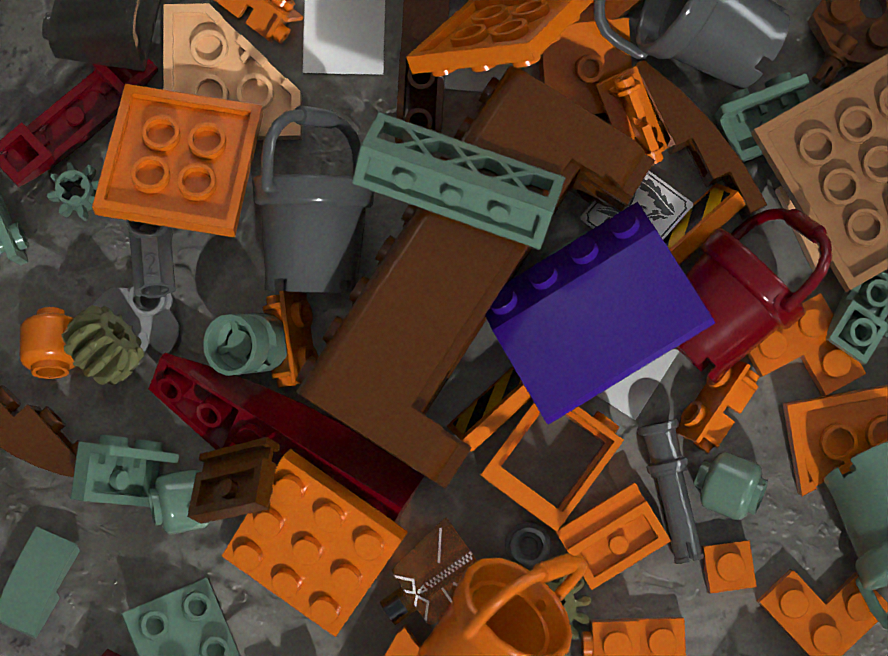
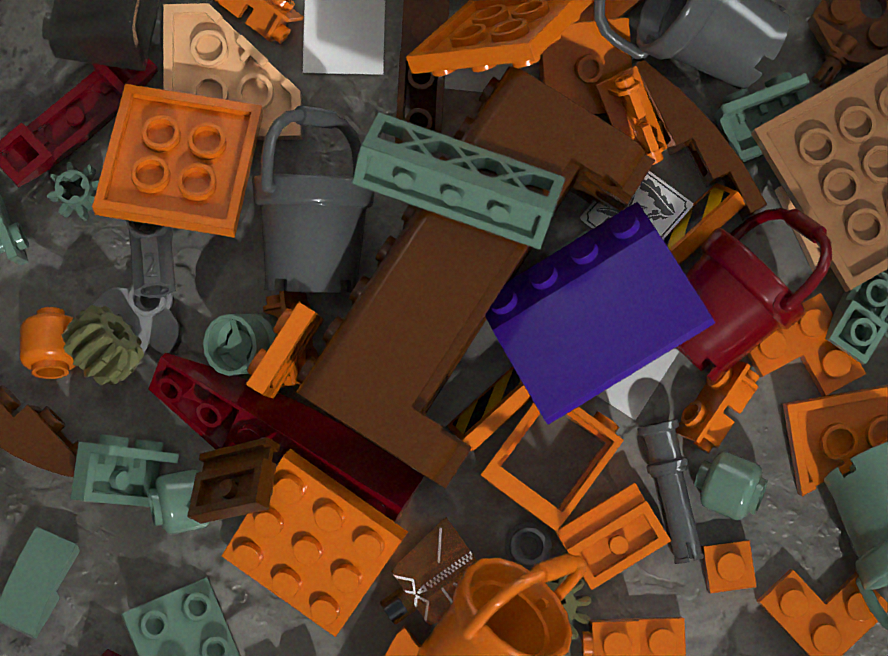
(294, 333): none -> orange plate

